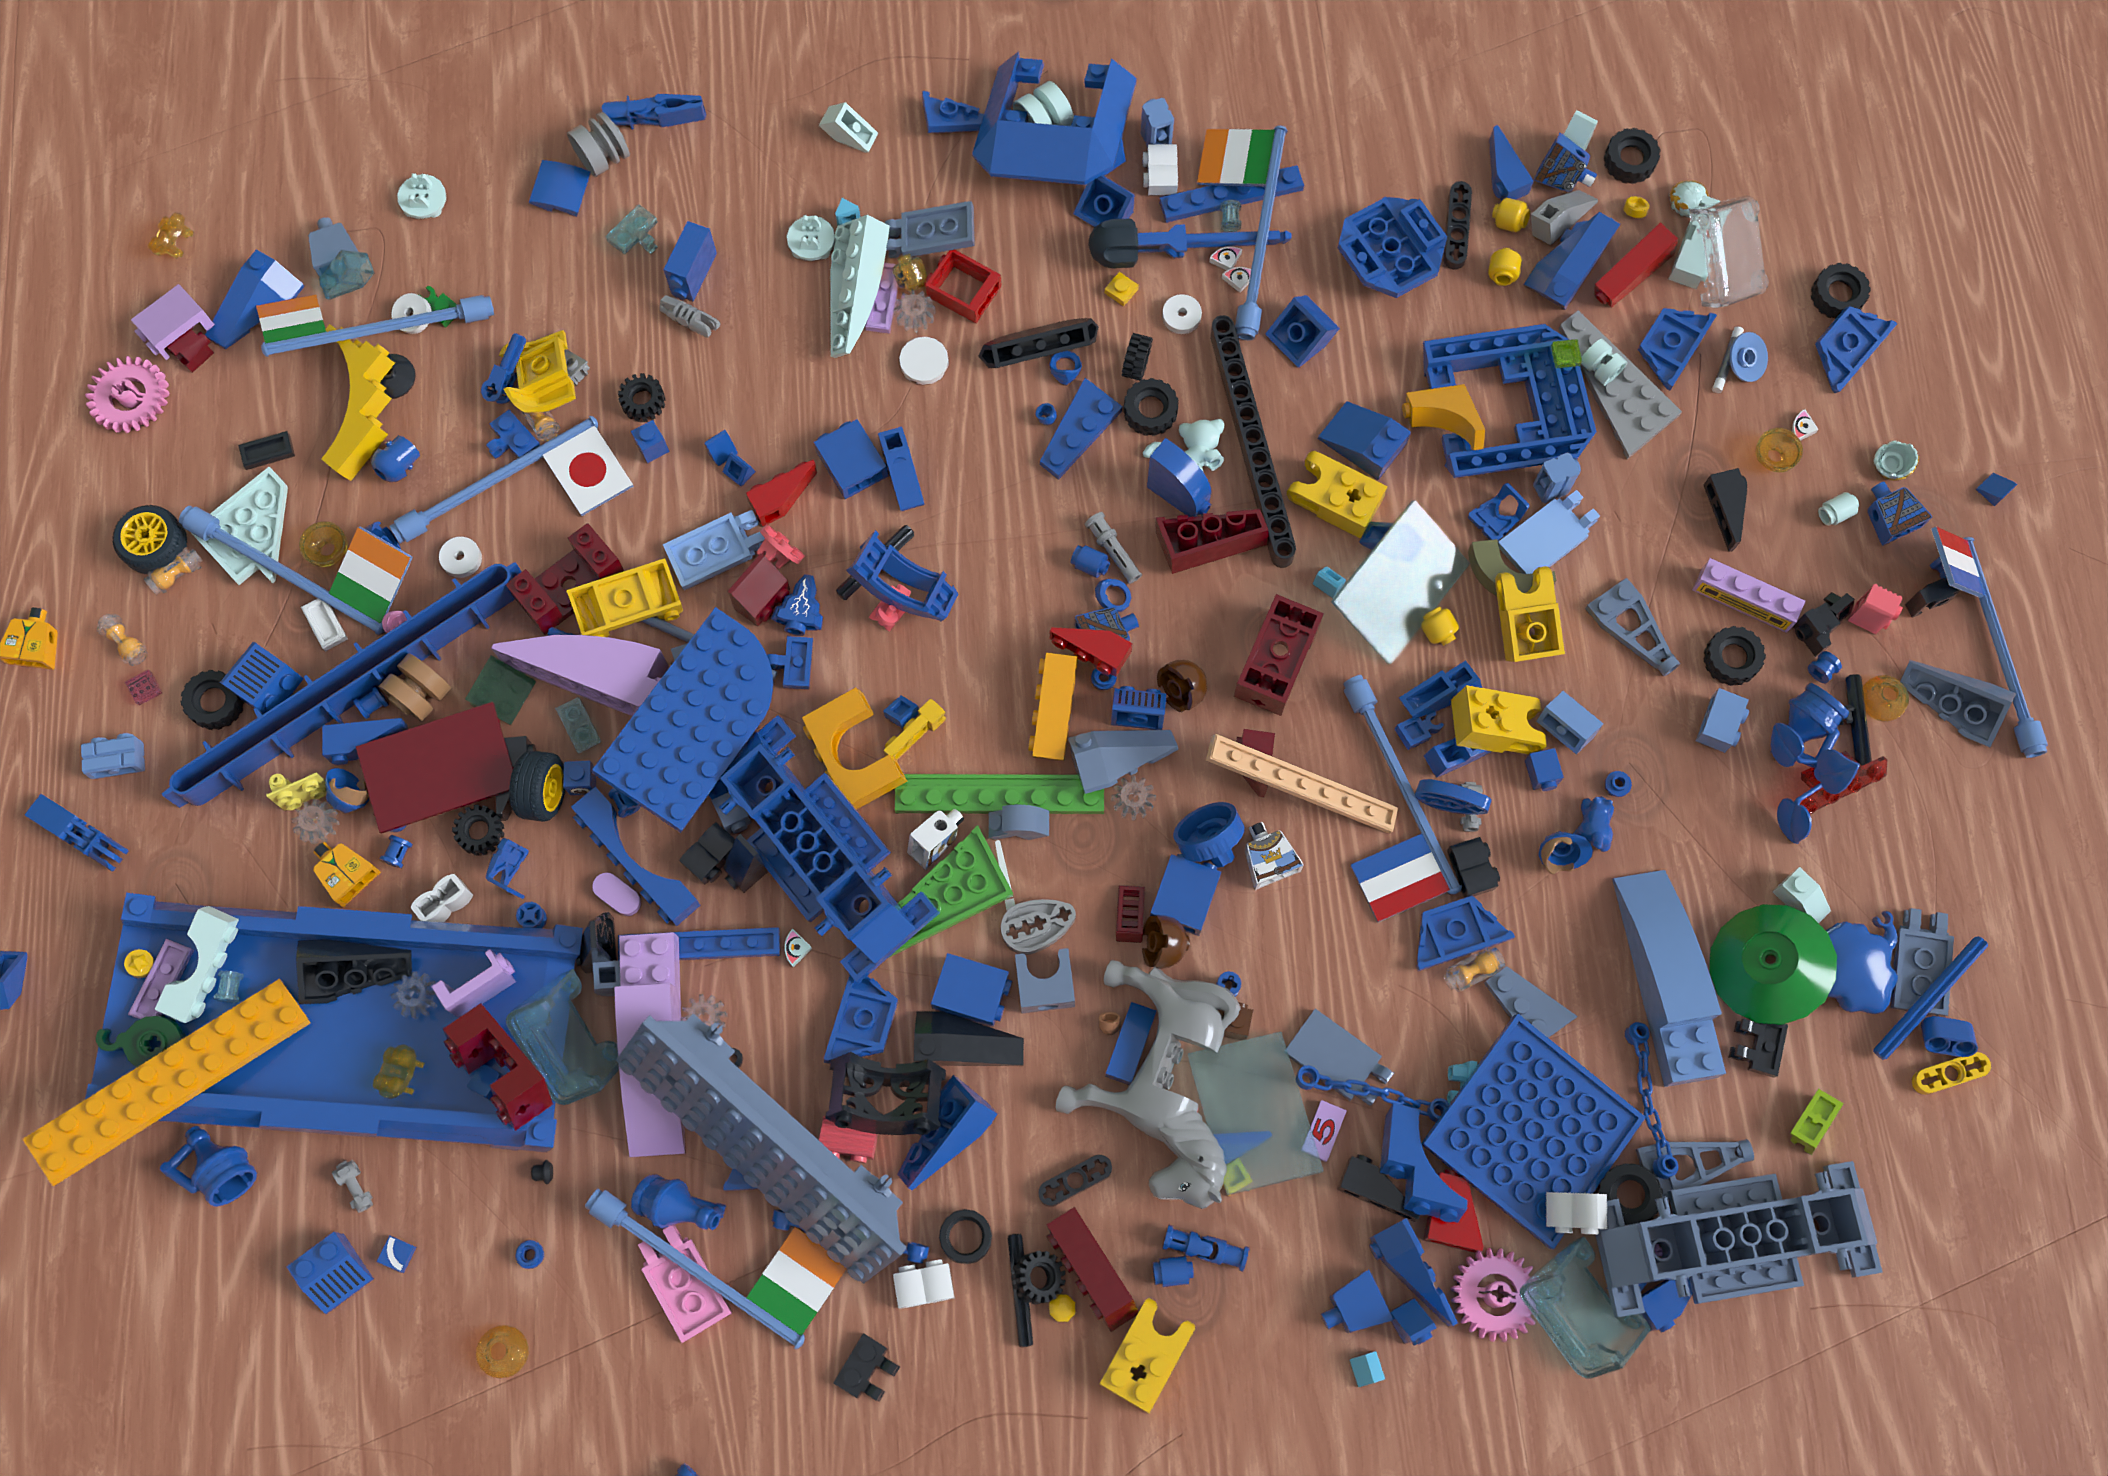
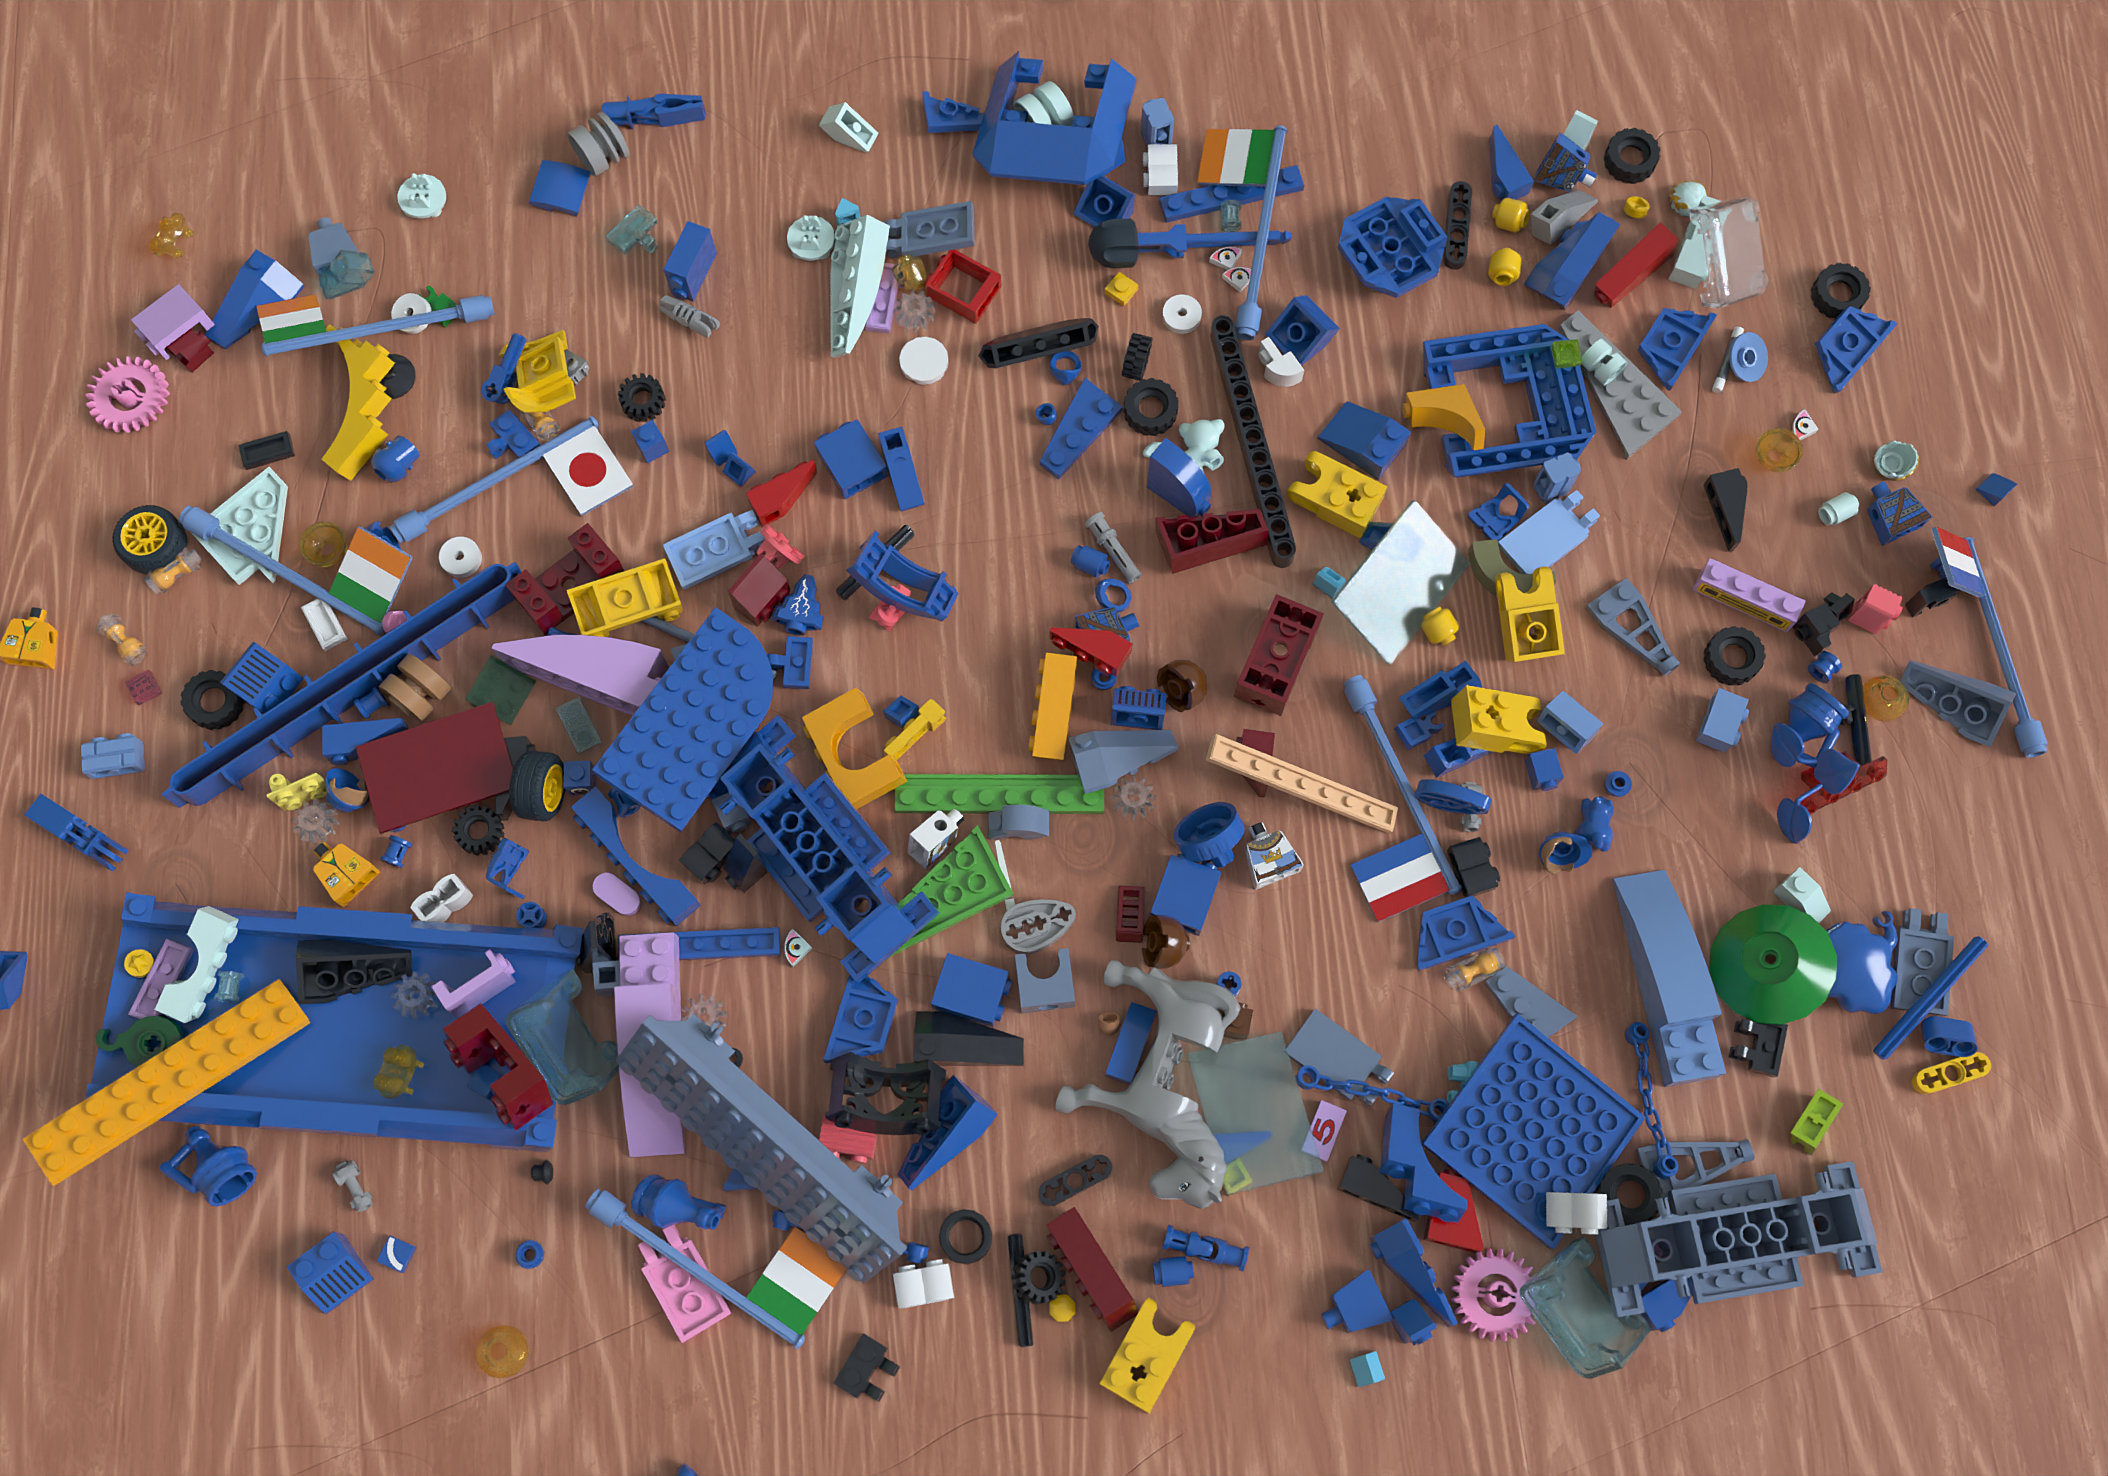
(1279, 369): none -> white brick

